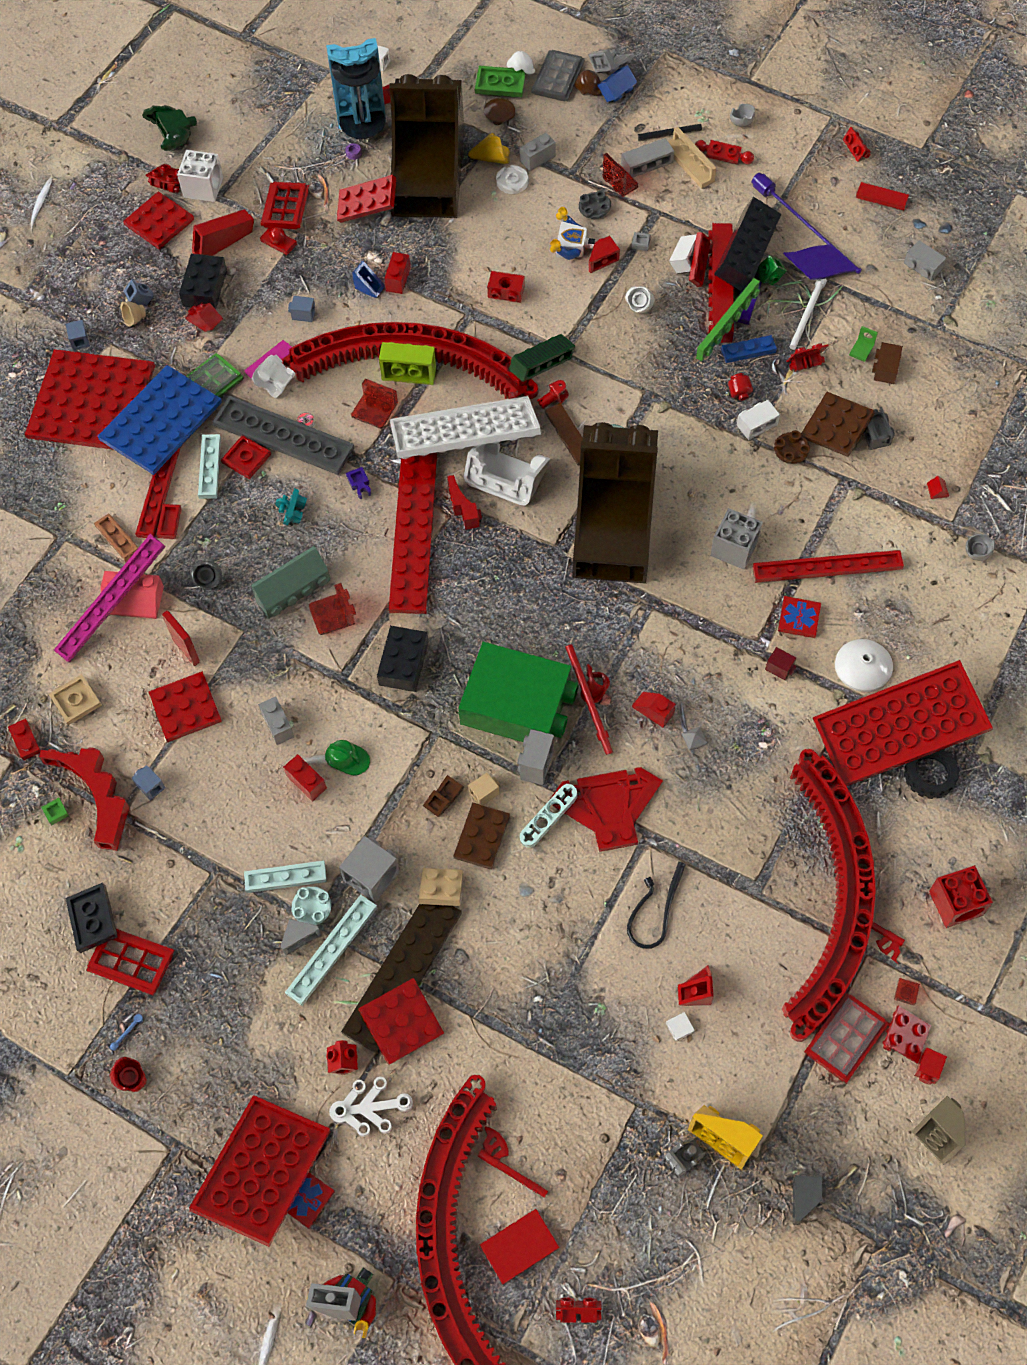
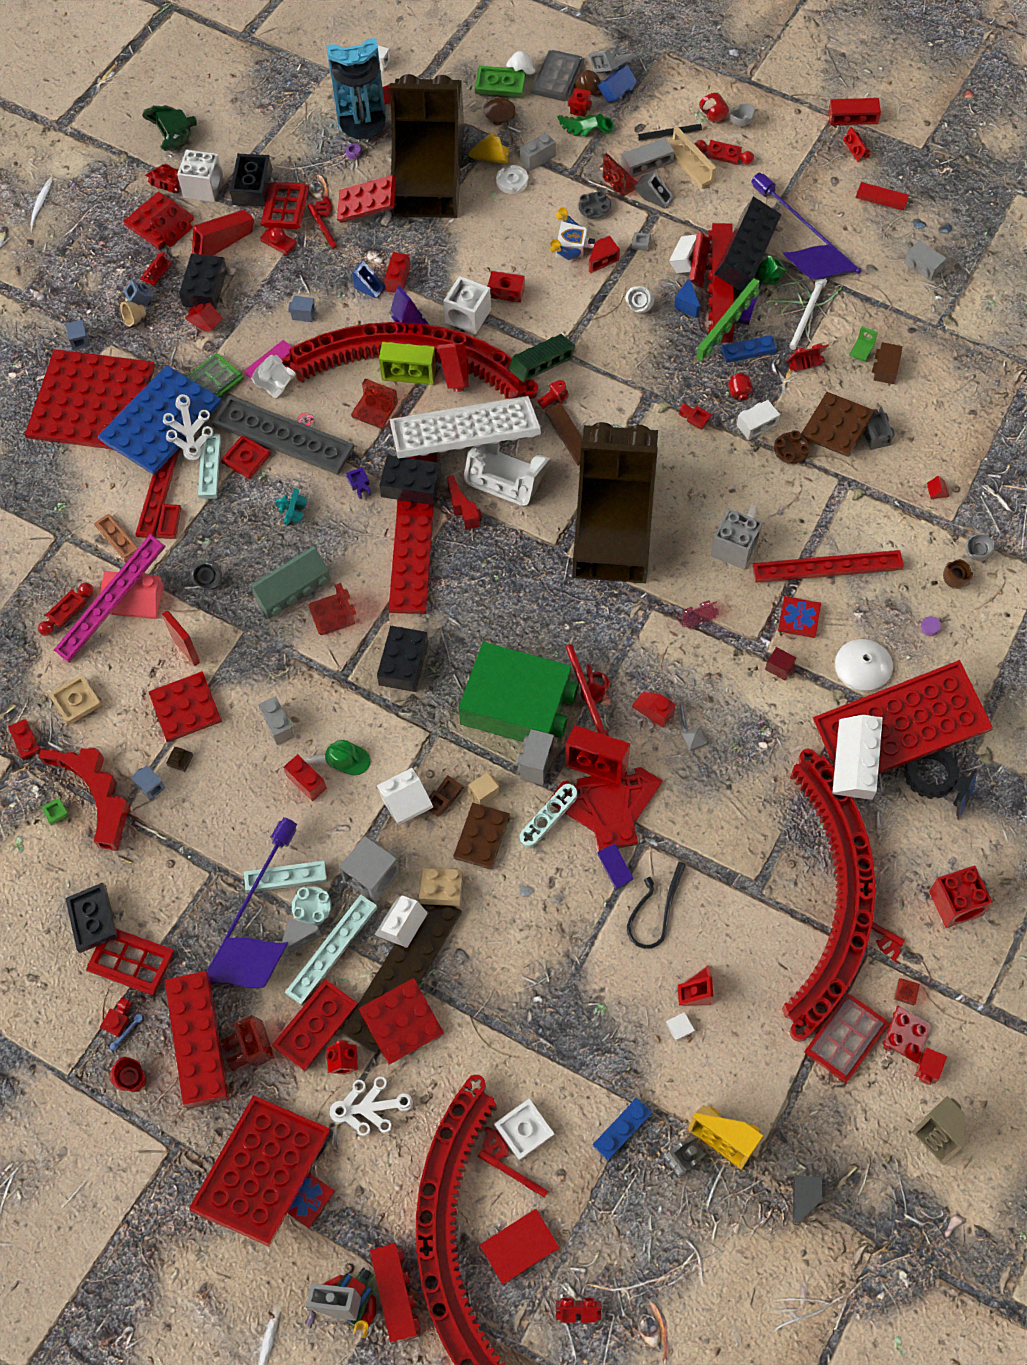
(65, 609): none -> red plate
(116, 1020): none -> red plate
(156, 269): none -> red hinge
(170, 223): none -> red hinge
(179, 759): none -> dark brown tile
(188, 430): none -> white plant
(196, 1040): none -> red brick
(249, 960): none -> dark purple flag
(251, 180): none -> black brick
(253, 1041): none -> clear red brick
(315, 1025): none -> red plate
(324, 204): none -> red piece
(393, 1293): none -> red brick
(402, 921): none -> white slope
(404, 796): none -> white slope
(405, 310): none -> dark purple wedge
(410, 480): none -> black brick
(454, 366): none -> red slope
(467, 305): none -> white brick
(524, 1129): none -> white plate
(580, 102): none -> red brick
(586, 124): none -> green plant
(597, 754): none -> red brick
(614, 866): none -> dark purple tile
(622, 1129): none -> blue plate
(654, 190): none -> dark grey slope
(687, 300): none -> blue slope
(691, 615): none -> clear pink hinge
(697, 417): none -> red plate
(718, 111): none -> red helmet
(854, 111): none -> red brick
(857, 756): none -> white slope
(930, 626): none -> medium lavender tile
(957, 574): none -> reddish brown hair
(966, 787): none -> black piece

